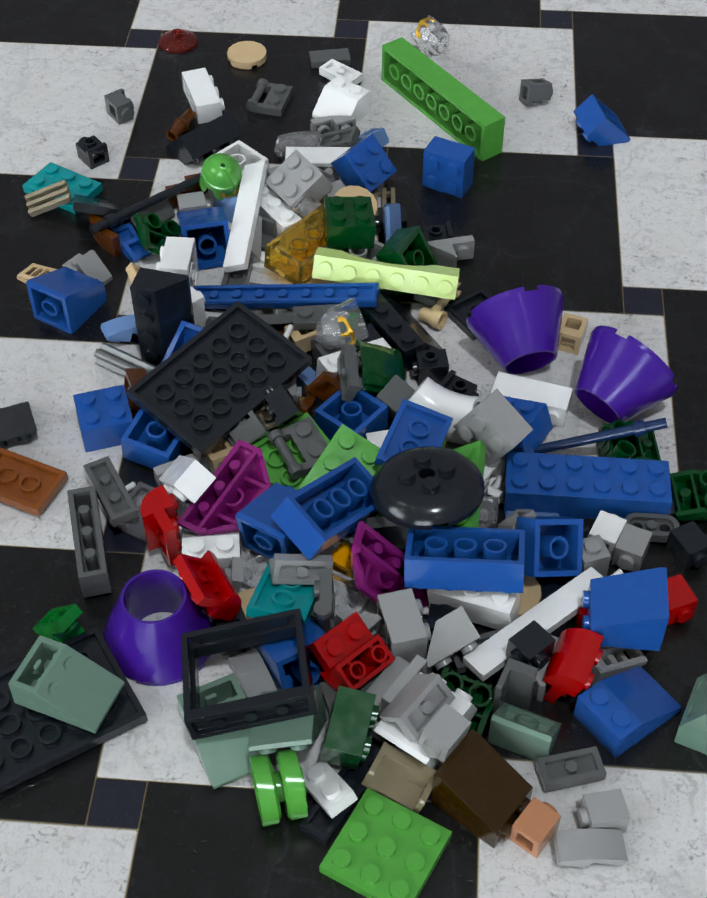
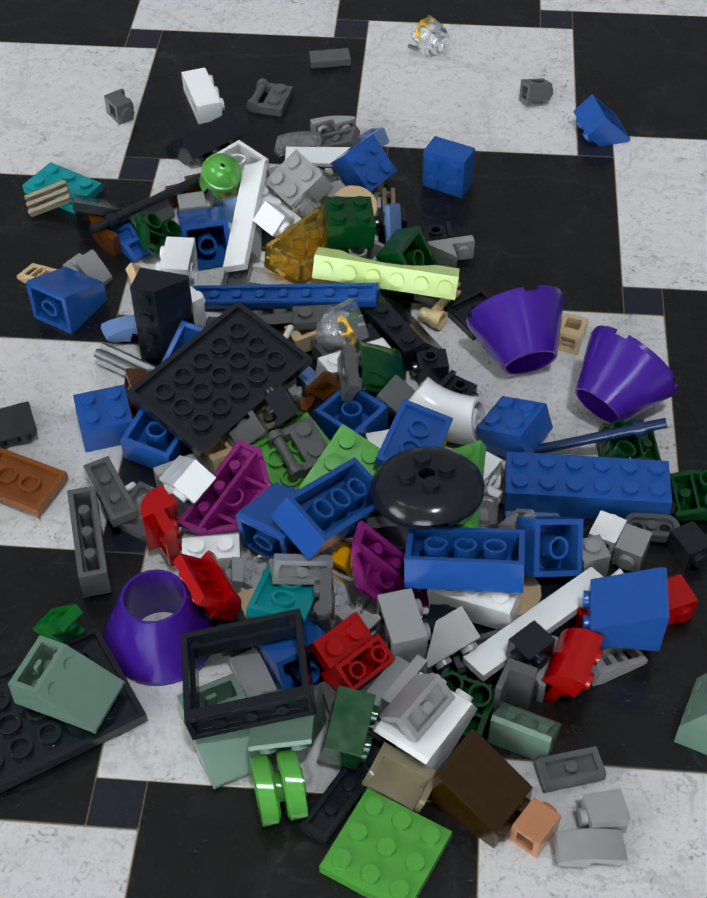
(90, 145): black brick -> none
(177, 41): clear red dish -> none
(181, 125): reddish brown axle -> none
(246, 54): tan tile -> none
(273, 219): none -> white brick
(328, 789): white plate -> none
(336, 69): white plate -> none
(342, 99): white slope -> none
(442, 98): bright green brick -> none
(444, 733): light grey brick -> none
(495, 424): light grey brick -> none
(555, 396): white brick -> none
(624, 709): blue slope -> none

